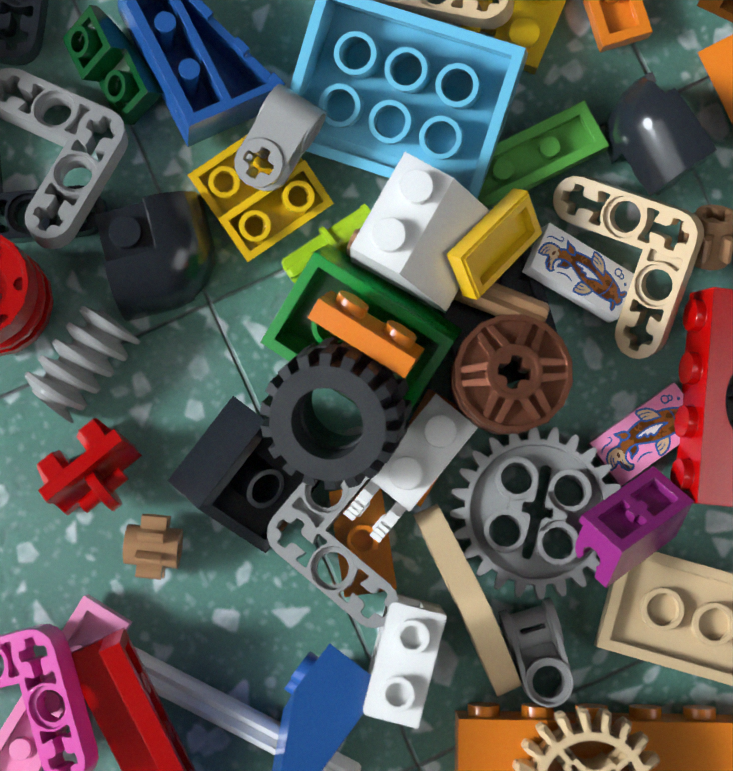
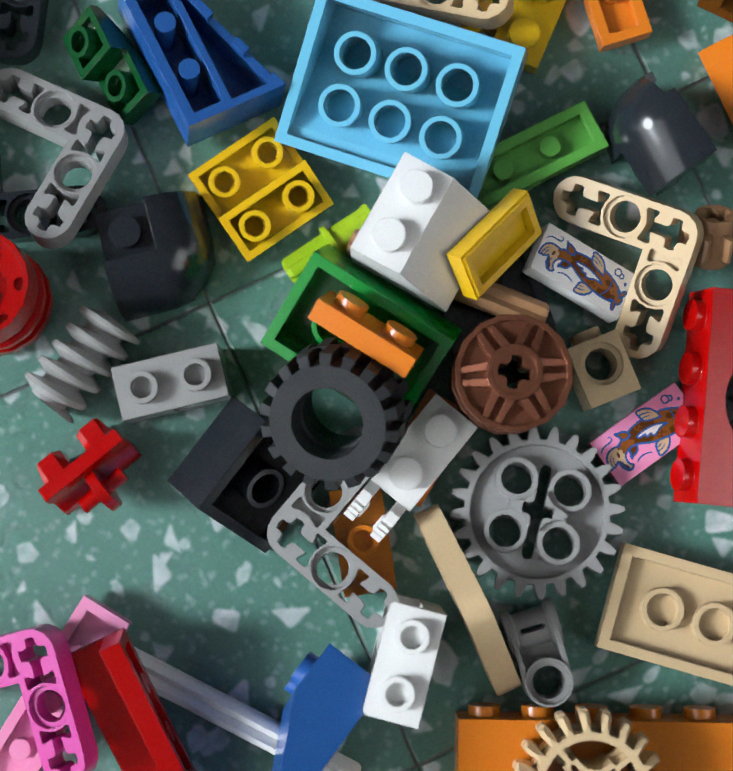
(153, 546): medium nougat gear -> none
(172, 383): none -> light grey brick
(281, 131): light grey piece -> none
(621, 376): none -> tan brick
(632, 524): magenta hinge -> none

